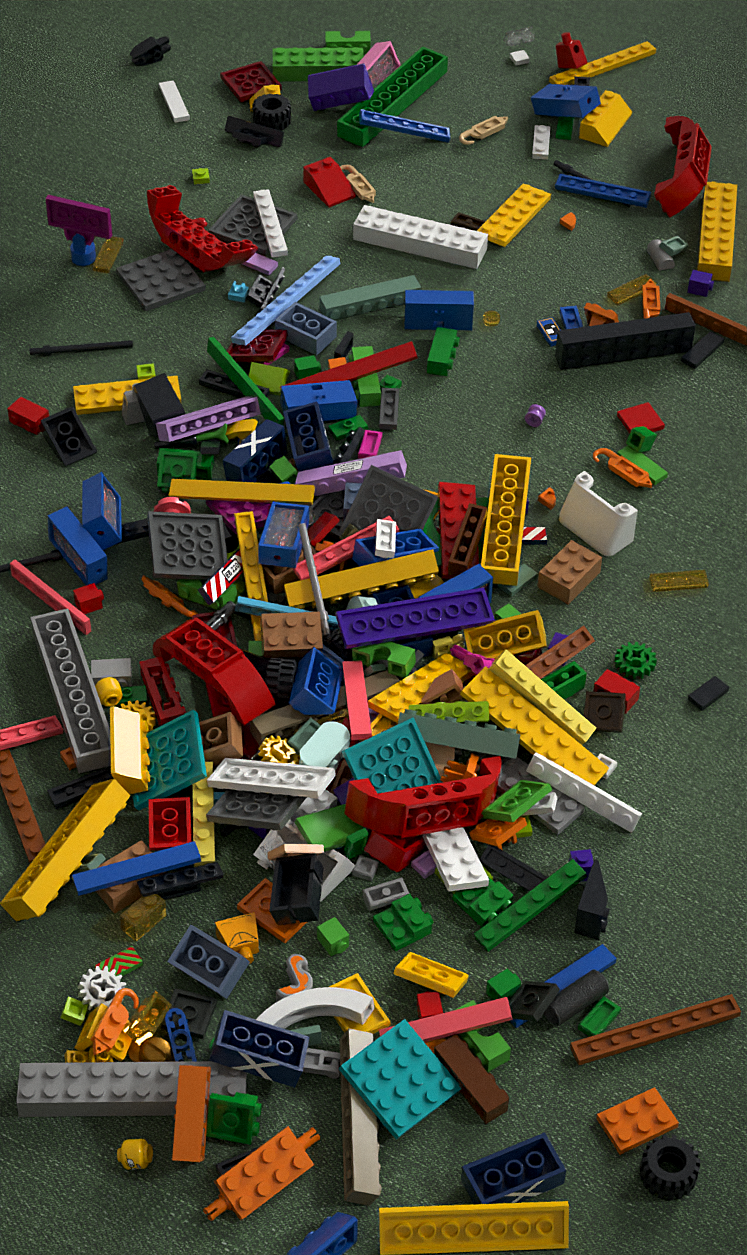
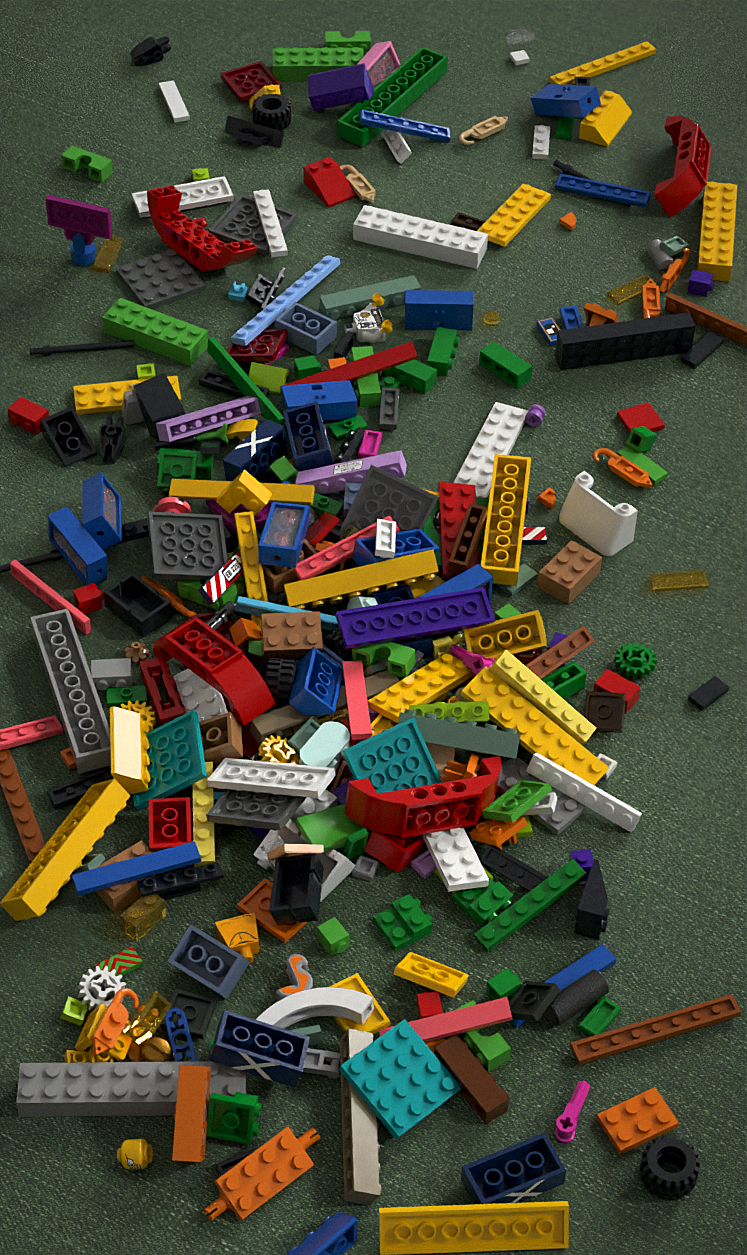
(77, 158): none -> bright green arch
(109, 691): yellow head -> none
(112, 439): none -> black hinge
(136, 652): none -> medium nougat plant
(139, 605): none -> black piece
(155, 331): none -> bright green brick
(193, 195): none -> white plate
(199, 696): none -> white plate
(243, 632): none -> orange brick
(244, 491): none -> yellow brick
(261, 264): lavender tile -> none
(314, 579): light grey bar -> none
(324, 504): none -> green plate
(369, 323): none -> torso
(384, 894): light grey brick -> none
(397, 145): none -> white plate
(414, 375): none -> green brick
(444, 689): nougat slope -> none
(495, 437): none -> white plate
(505, 364): none -> green brick
(567, 1121): none -> dark pink connector
(570, 53): red torso -> none
(673, 272): none -> orange plate

